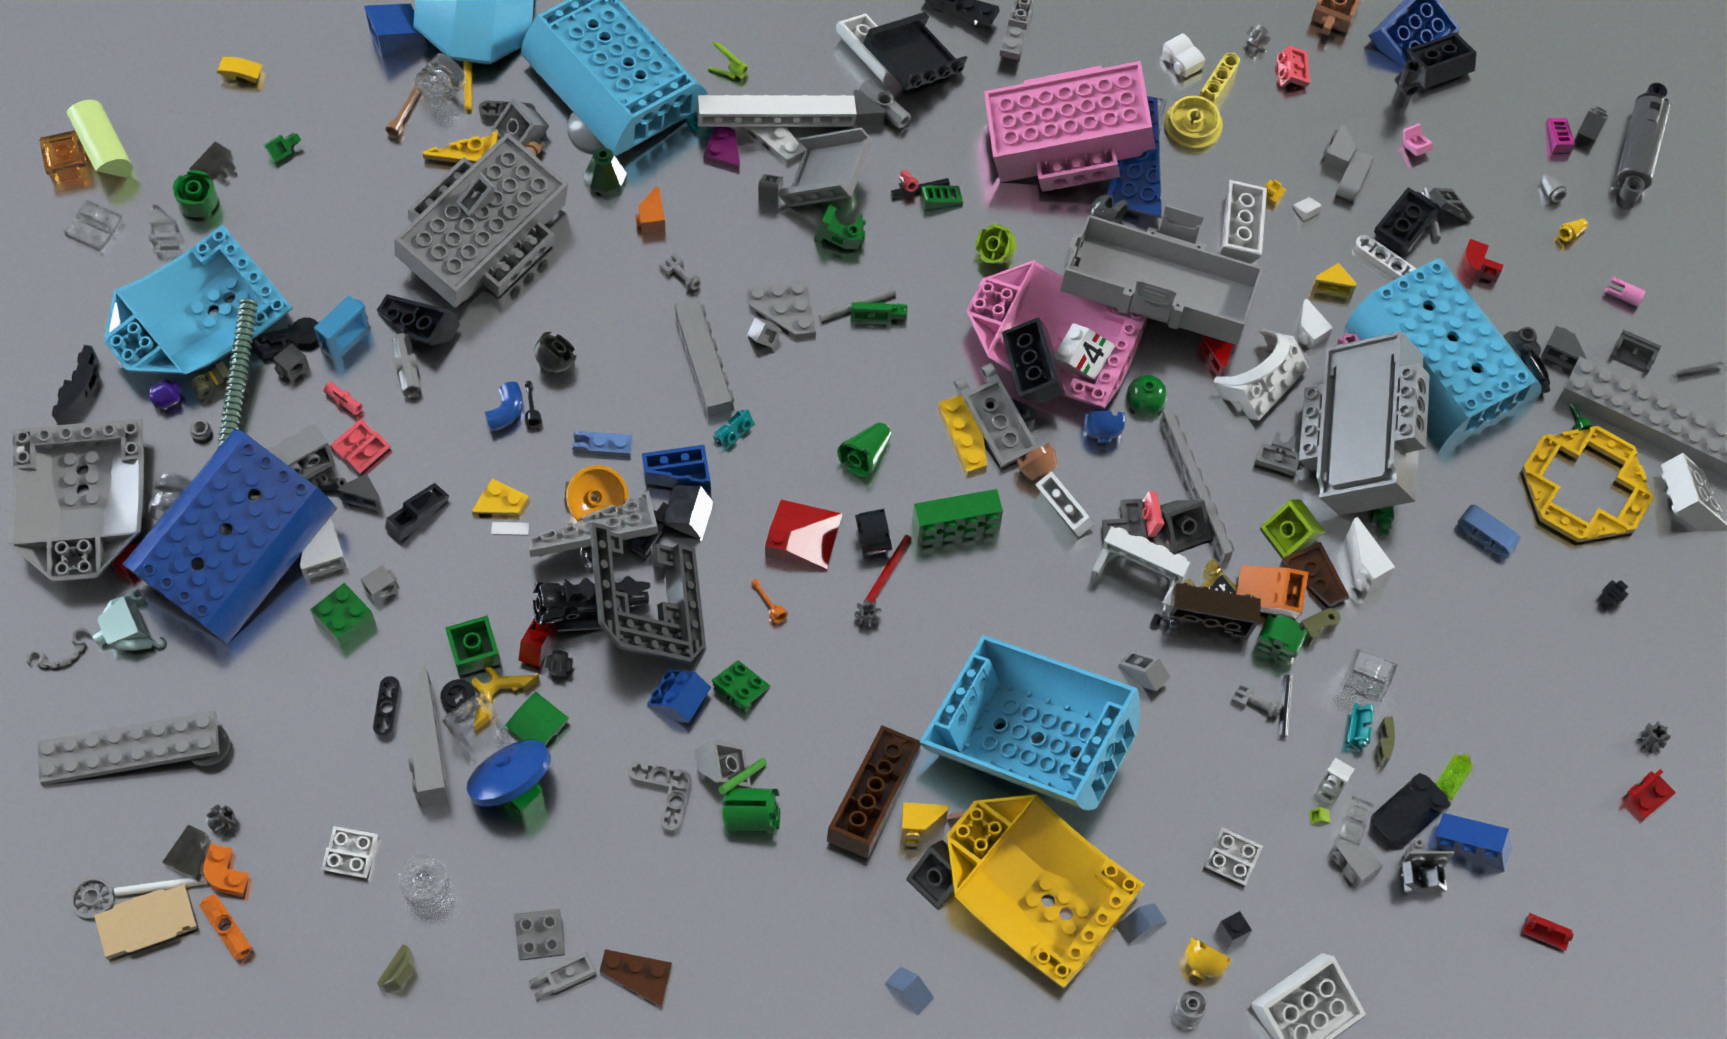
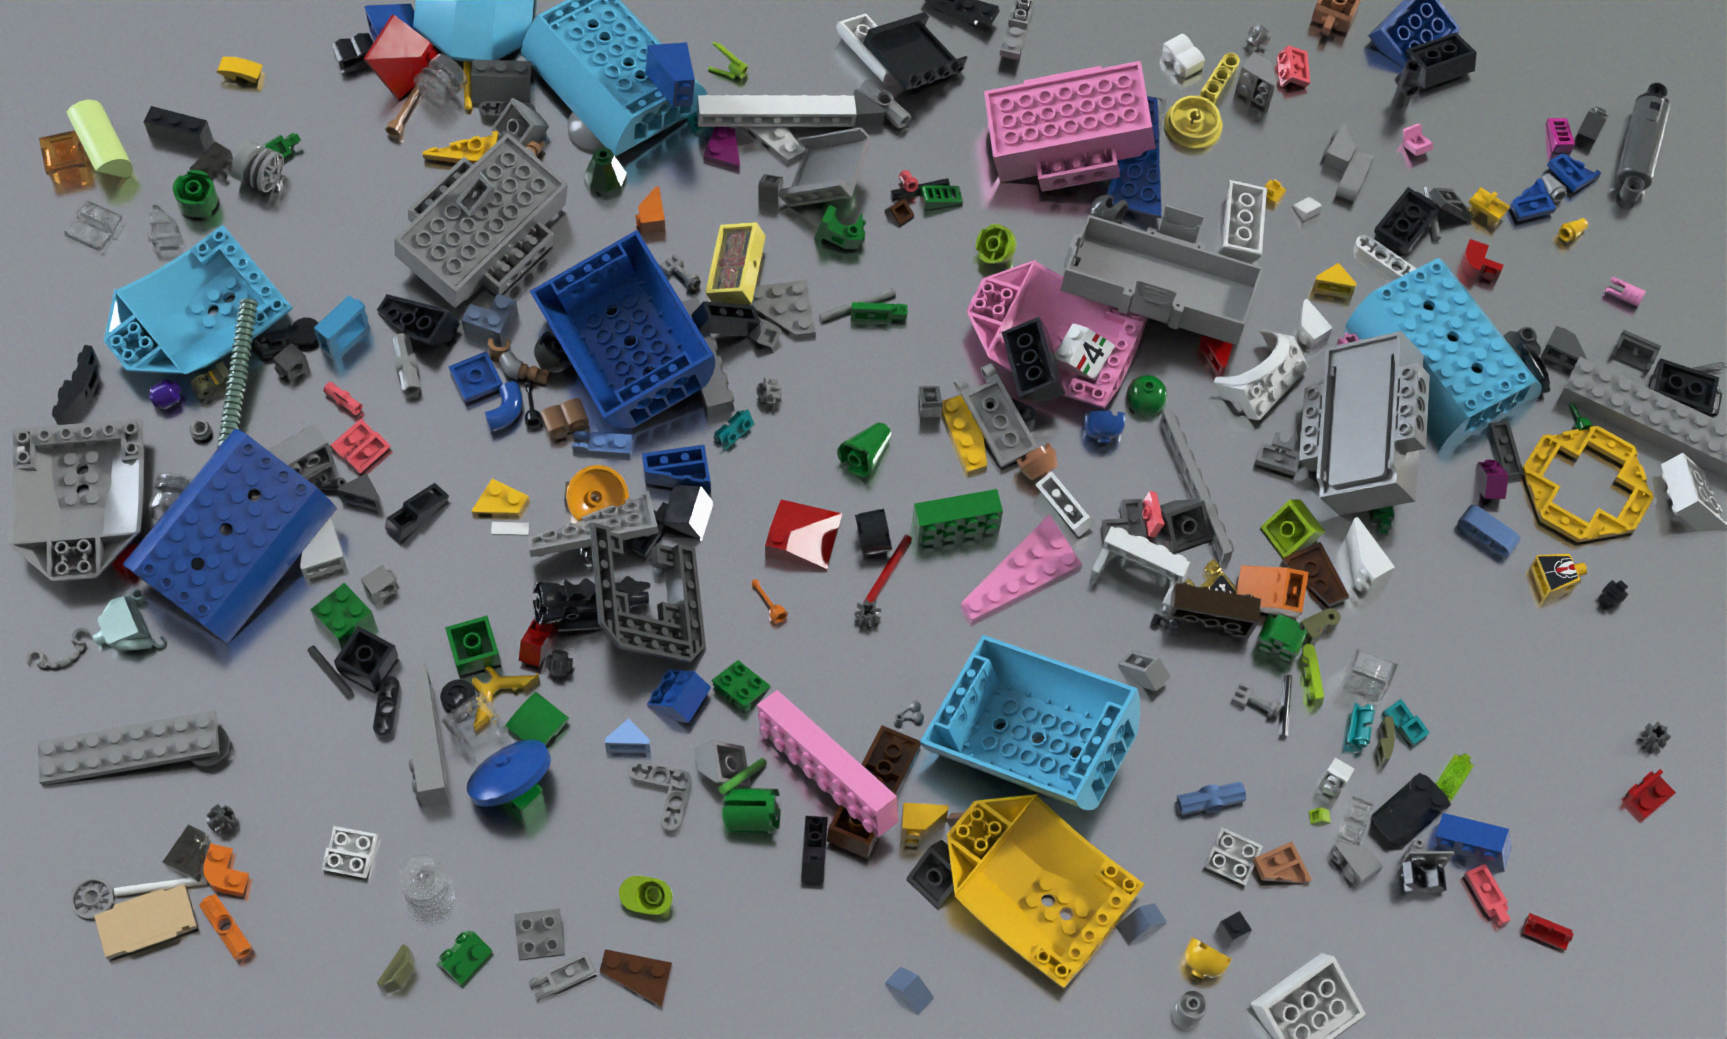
(177, 127): none -> black brick
(257, 166): none -> light grey wheel
(330, 671): none -> dark grey bar
(352, 51): none -> black brick
(366, 658): none -> black brick
(399, 56): none -> red slope
(464, 956): none -> green bracket
(475, 377): none -> blue plate
(493, 322): none -> sand blue brick
(501, 81): none -> dark grey slope
(513, 366): none -> medium nougat piece
(565, 418): none -> medium nougat brick
(627, 738): none -> light blue slope
(645, 895): none -> lime piece
(648, 311): none -> blue slope
(671, 72): none -> blue slope
(725, 318): none -> black brick
(735, 263): none -> brick
(769, 390): none -> light grey gear
(814, 849): none -> black slope
(827, 764): none -> bright pink brick
(899, 211): none -> reddish brown slope
(918, 717): none -> light grey piece
(930, 401): none -> dark grey slope
(1031, 566): none -> bright pink wing
(1211, 798): none -> medium blue piece
(1257, 80): none -> light grey slope
(1282, 865): none -> nougat wing
(1312, 672): none -> lime hinge
(1405, 723): none -> teal slope
(1488, 894): none -> coral hinge
(1489, 204): none -> yellow hips
(1492, 479): none -> magenta slope
(1505, 449): none -> dark grey tile
(1533, 202): none -> blue wing
(1557, 573): none -> torso
(1572, 171): none -> blue wing
(1687, 386): none -> black slope

